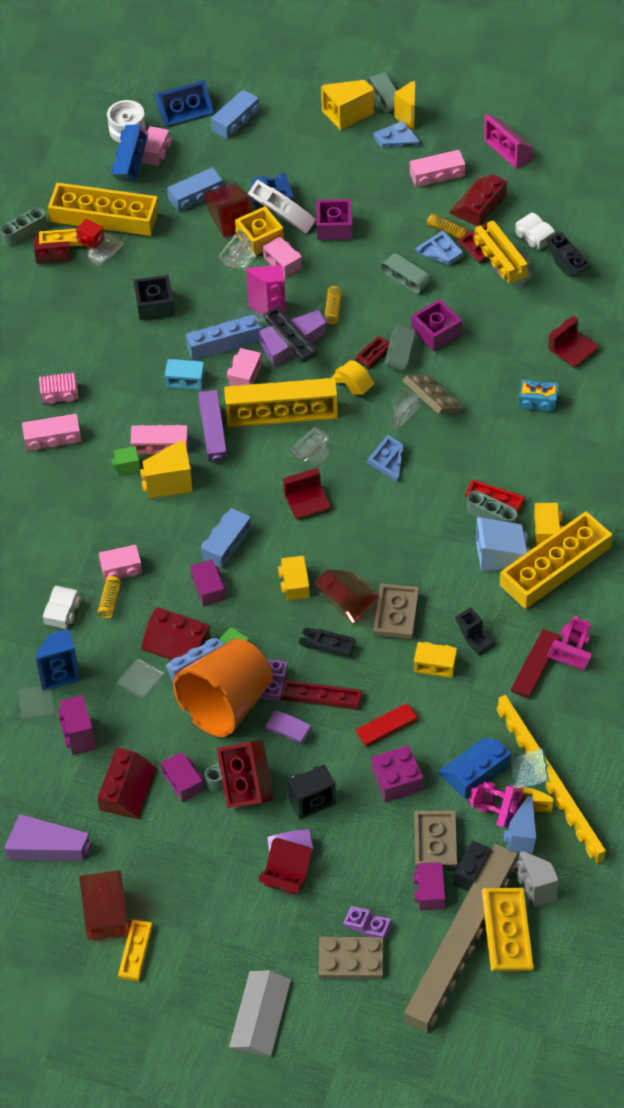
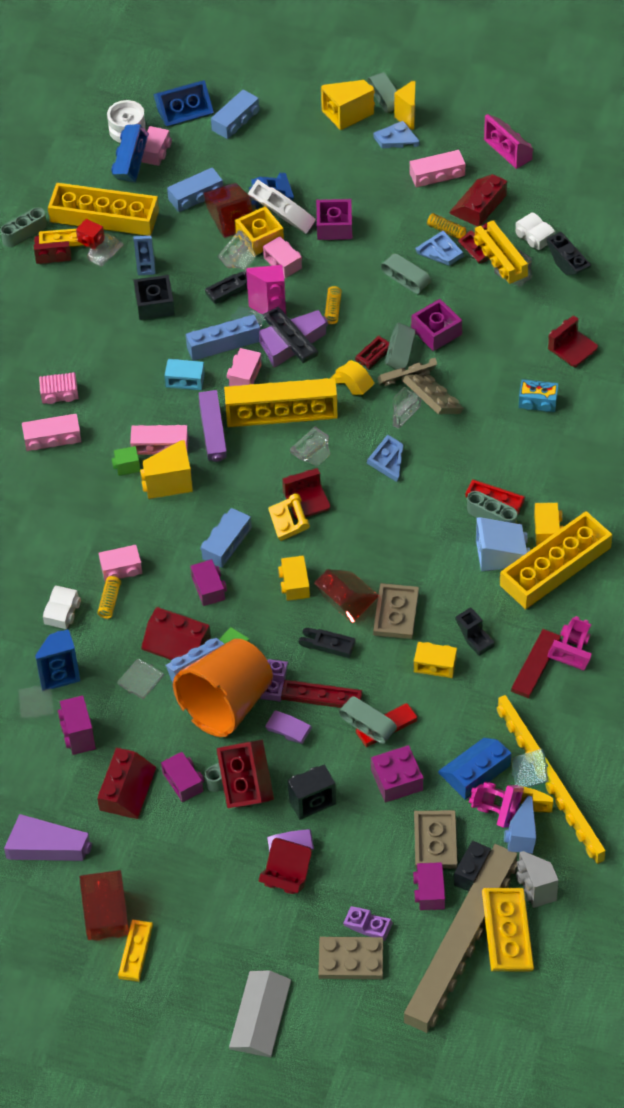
(144, 255): none -> medium blue slope
(227, 287): none -> black hinge
(283, 519): none -> yellow plate
(367, 720): none -> sand green beam
(390, 377): none -> dark tan wing

